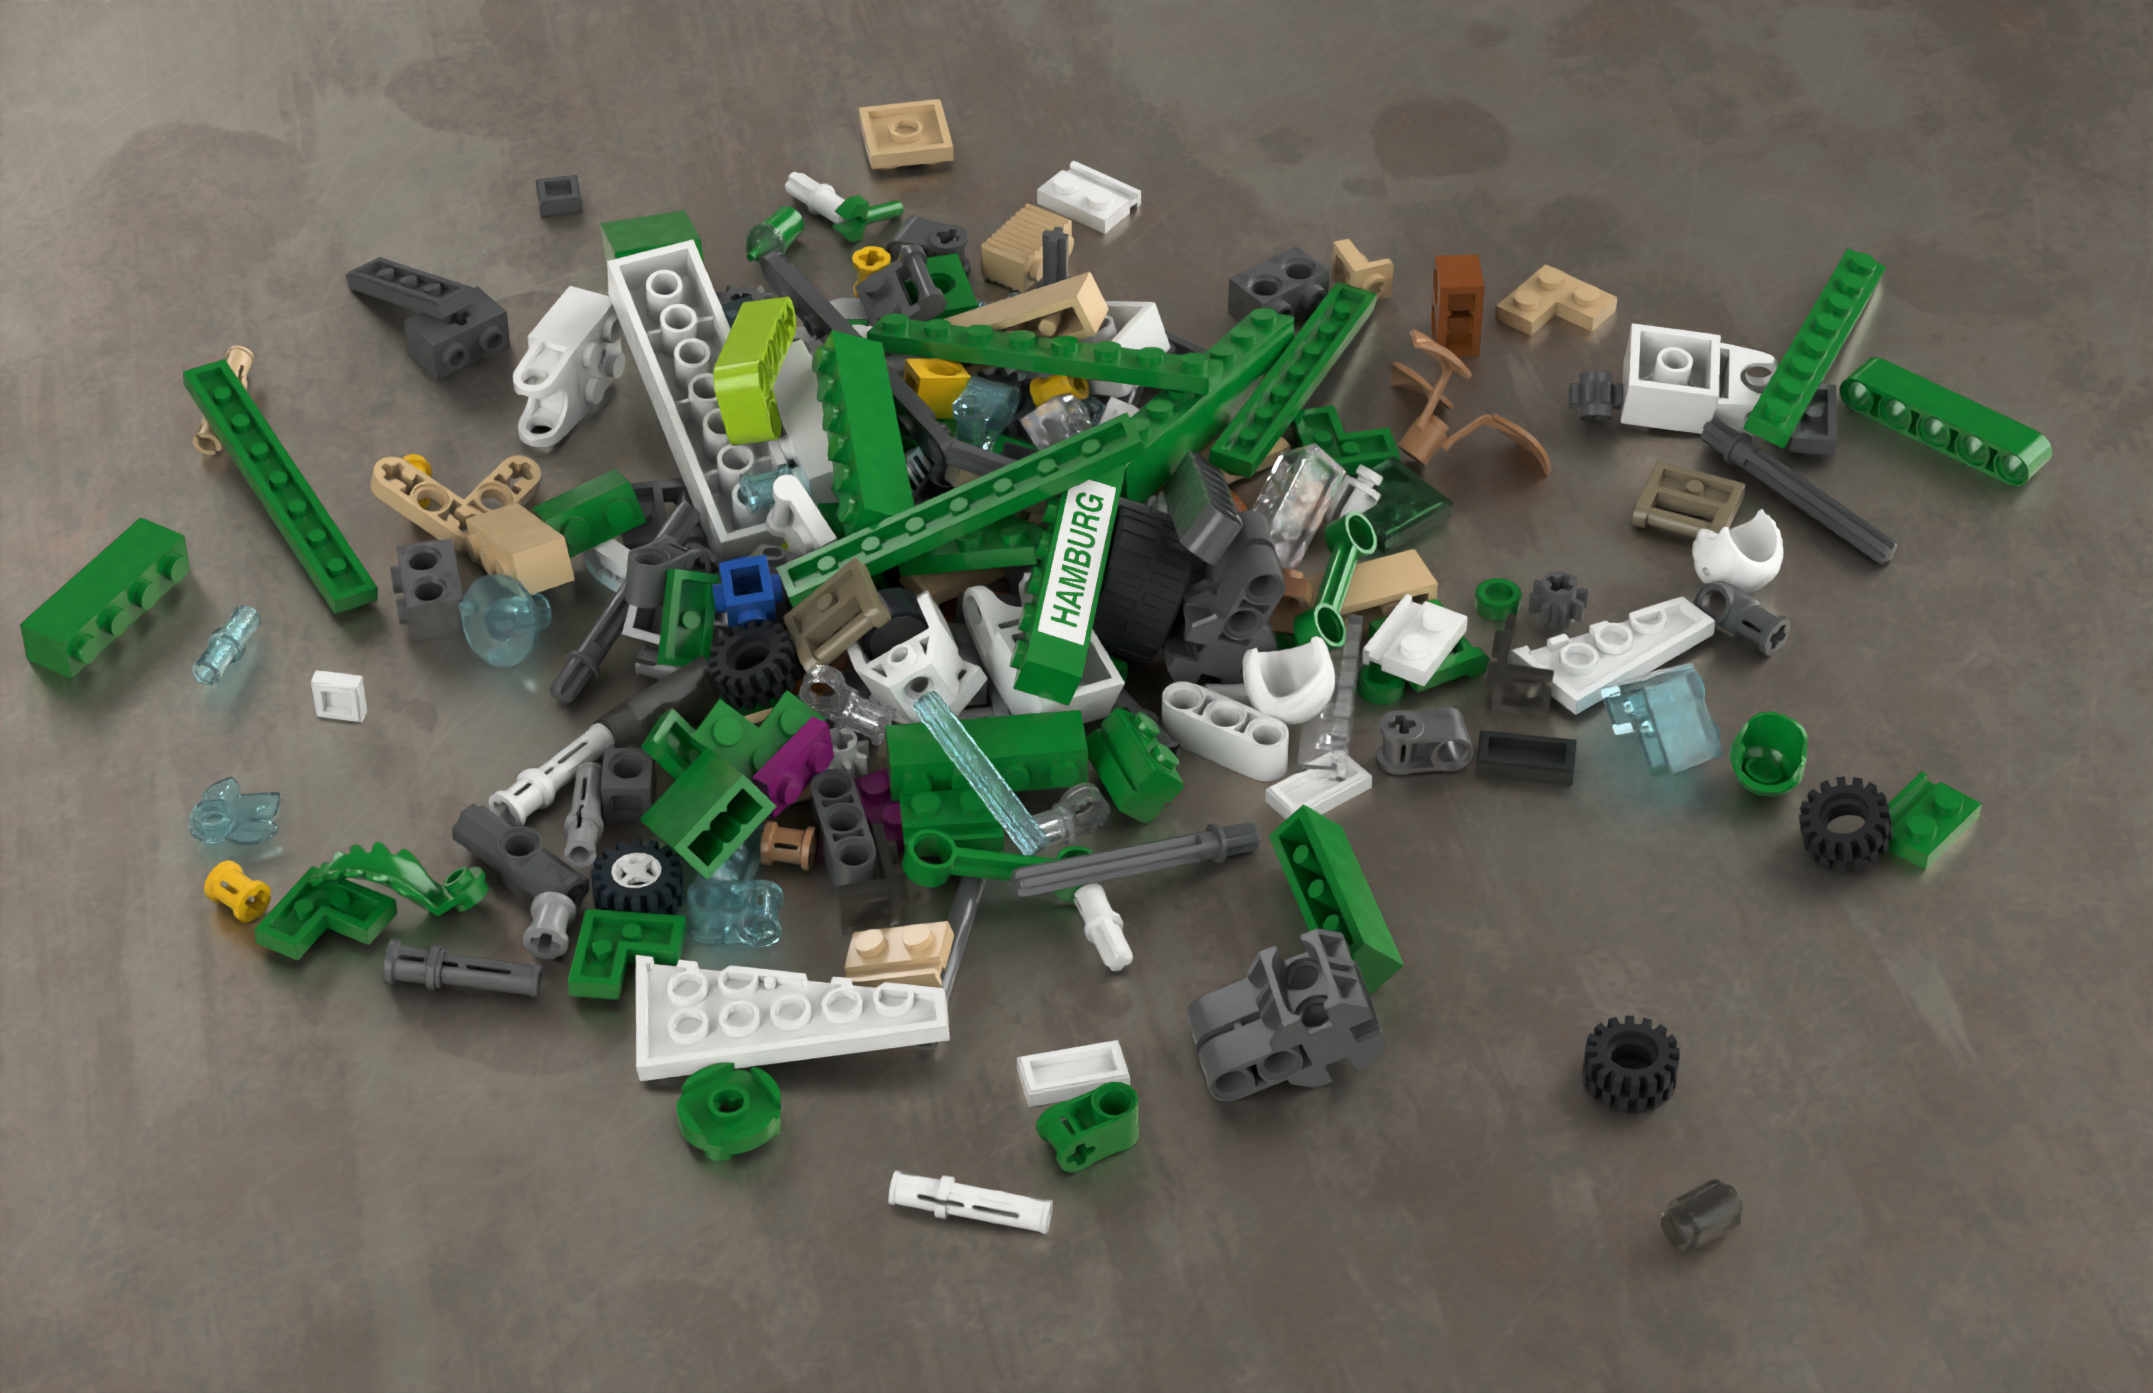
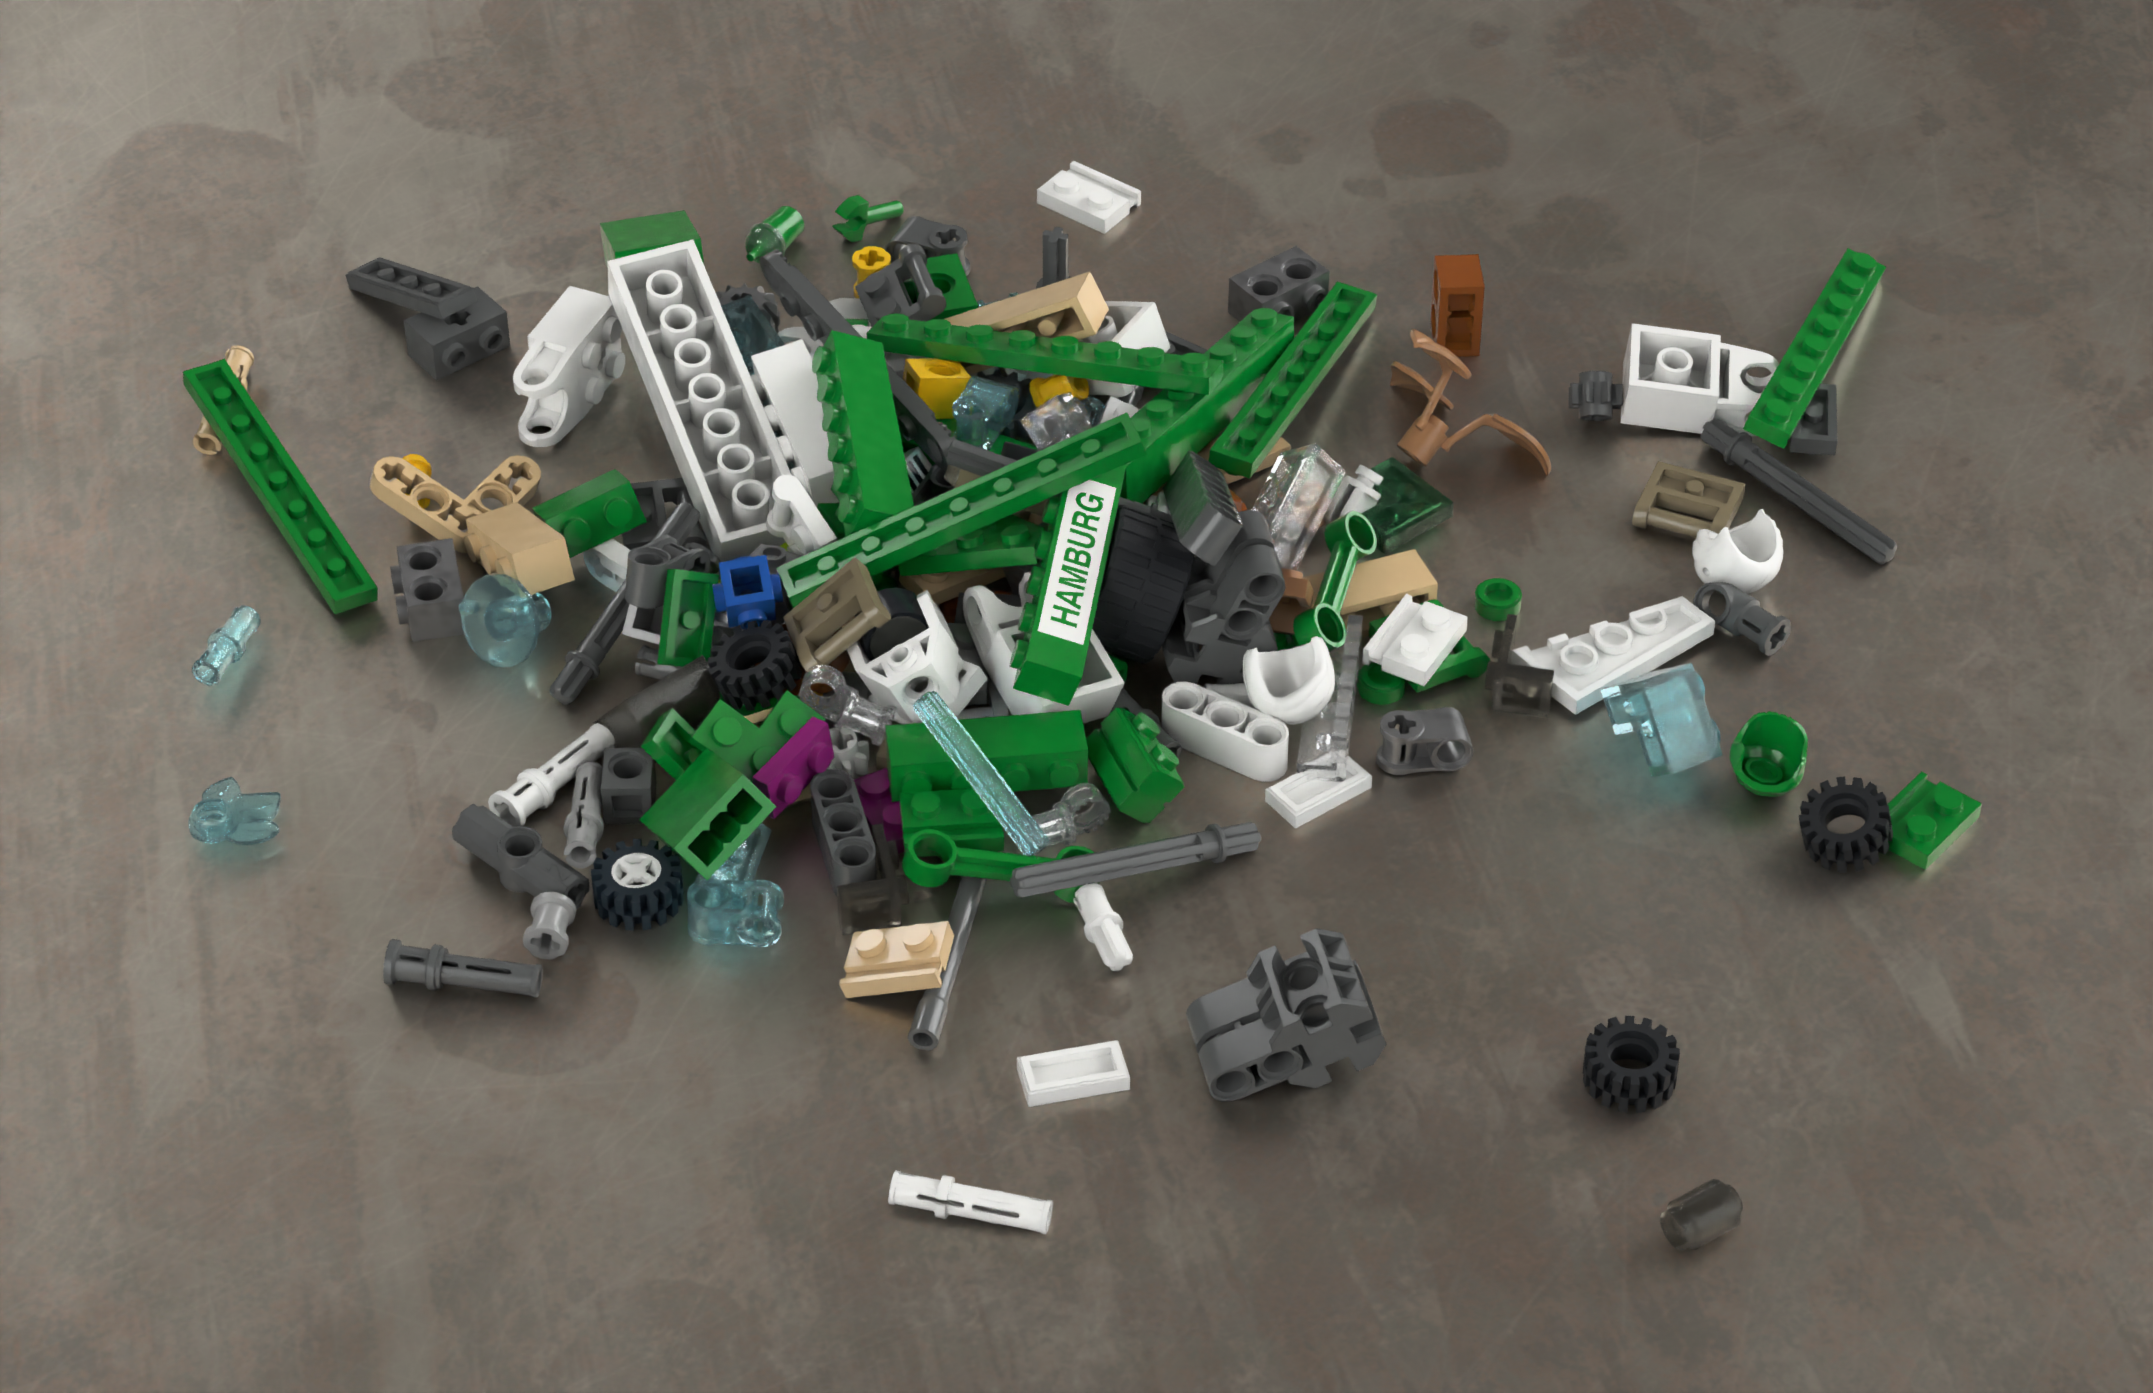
(105, 597): green brick -> none
(237, 891): yellow bush -> none
(311, 910): green plate -> none
(339, 696): white tile -> none
(407, 877): green plant -> none
(559, 195): dark grey tile -> none
(613, 940): green plate -> none
(734, 1132): green plate -> none
(750, 368): lime beam -> none
(758, 489): clear light blue bush -> none
(770, 1017): white wing -> none
(772, 849): medium nougat bush -> none
(818, 197): white axle -> none
(906, 134): tan plate -> none
(1016, 249): tan brick -> none
(1093, 1125): green piece -> none
(1335, 892): green brick -> none
(1348, 450): green plate -> none
(1355, 270): tan bracket -> none
(1526, 757): pearl dark grey tile -> none
(1551, 294): tan plate -> none
(1558, 600): dark grey gear -> none
(1946, 421): green beam -> none

